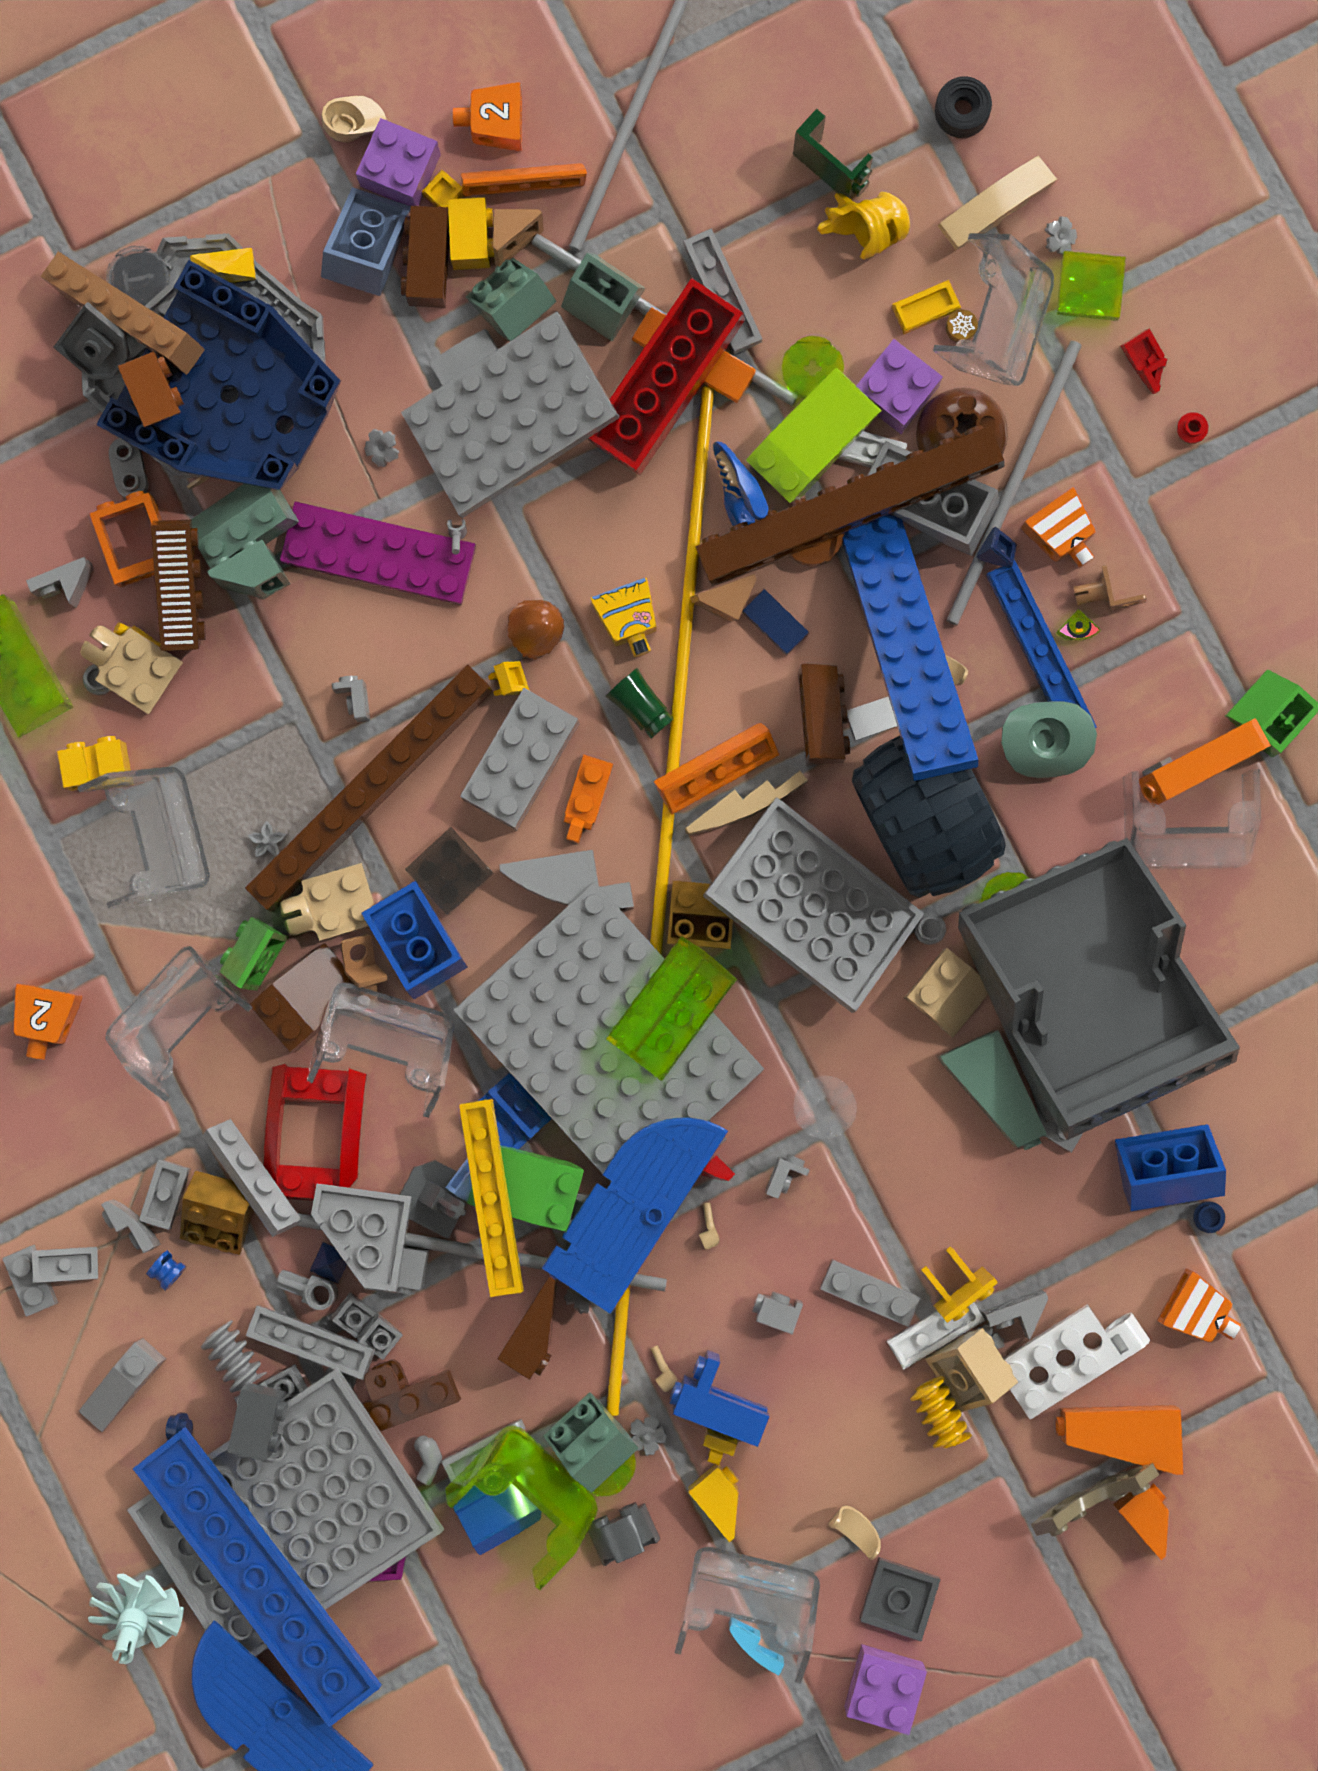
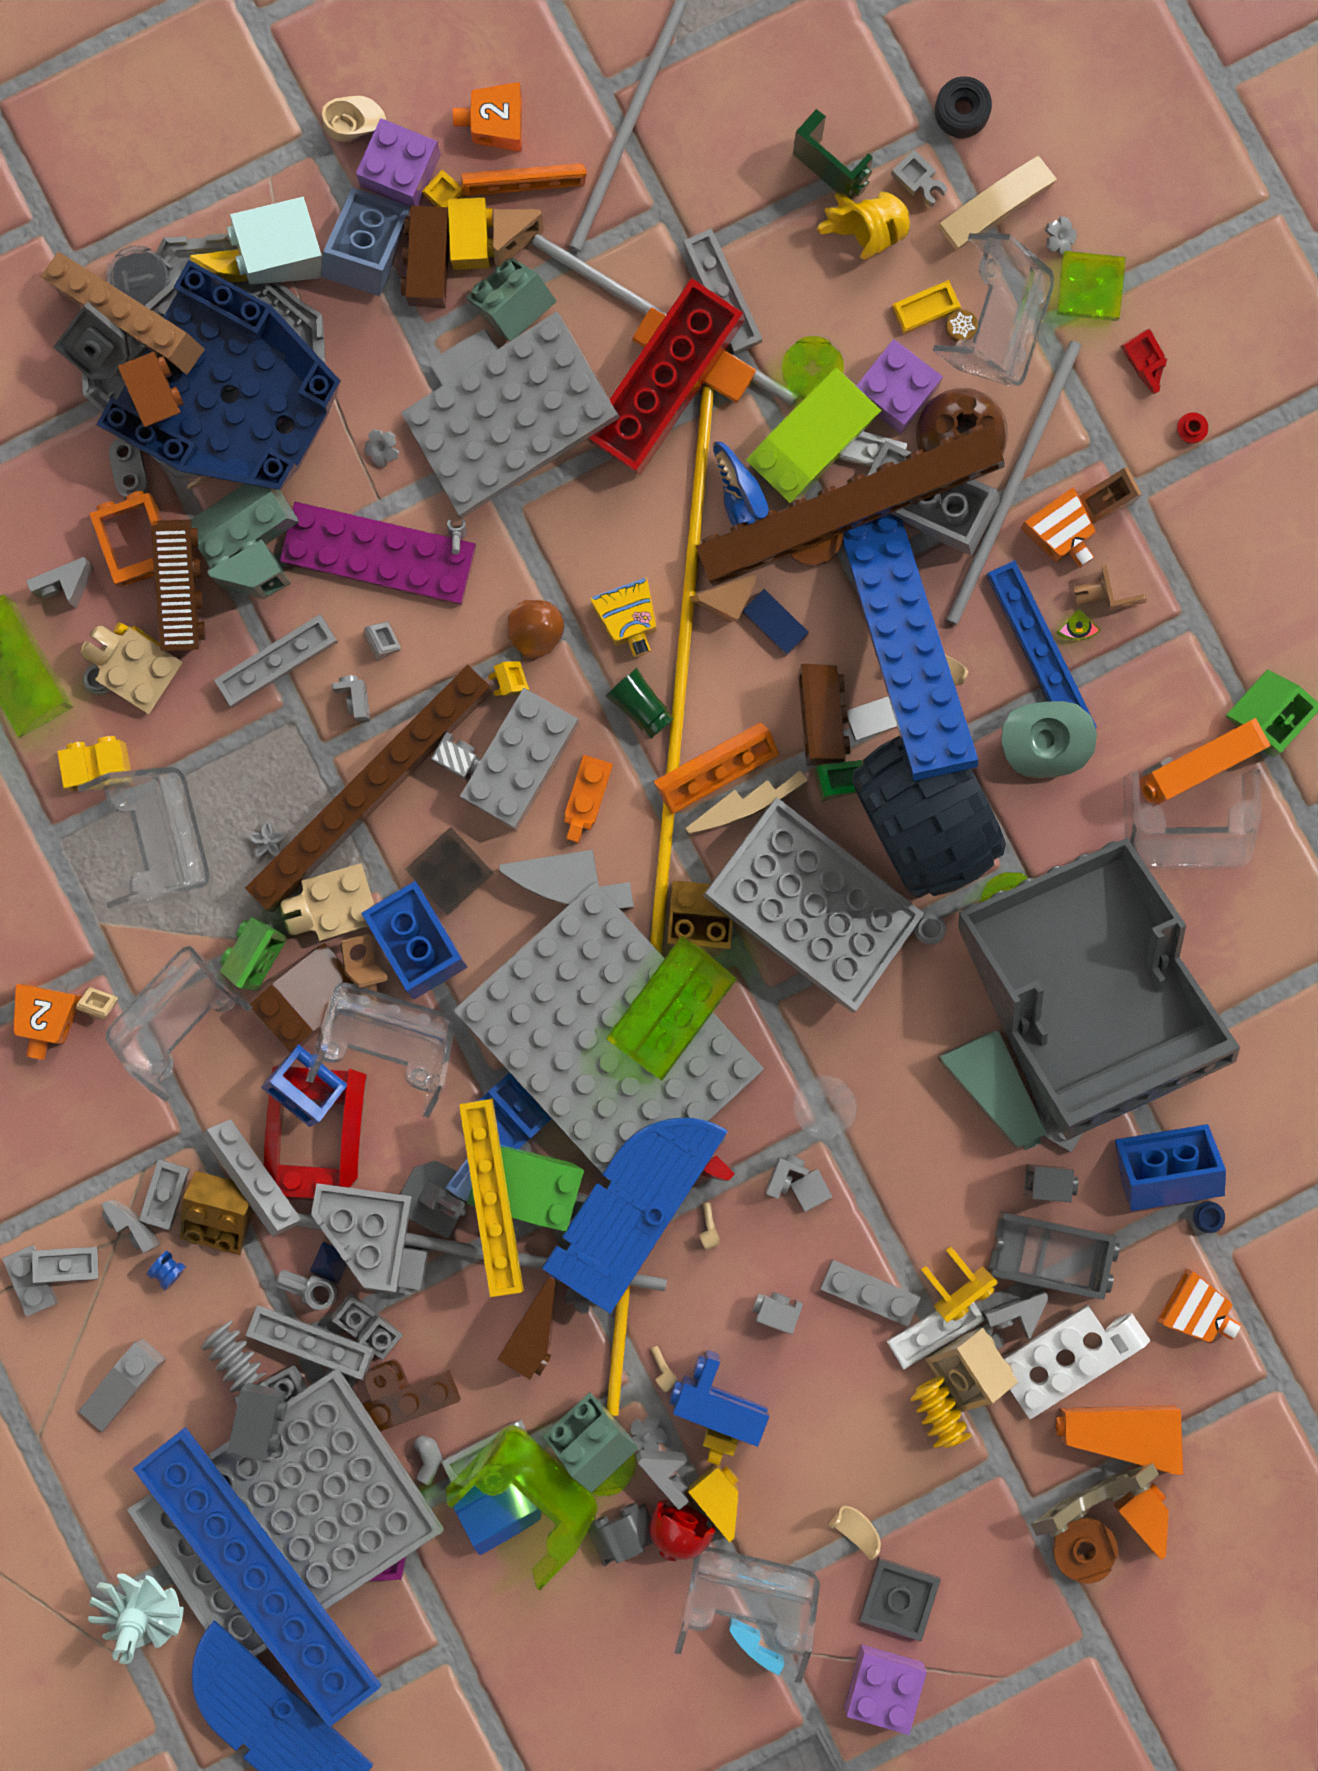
(96, 1003): none -> tan slope
(177, 1423): dark blue plate -> none
(275, 661): none -> light grey plate
(276, 243): none -> light aqua slope
(293, 1098): none -> blue tile
(381, 640): none -> light grey slope
(456, 757): none -> light grey brick
(601, 295): sand green slope -> none
(660, 1467): none -> light grey slope
(680, 1532): none -> red cylinder
(811, 1190): none -> light grey tile
(836, 779): none -> green slope
(915, 174): none -> light grey plate
(947, 992): tan slope -> none
(998, 549): dark blue slope -> none
(1050, 1183): none -> dark grey brick
(1053, 1255): none -> clear door
(1101, 1557): none -> dark orange plate
(1110, 496): none -> medium nougat slope

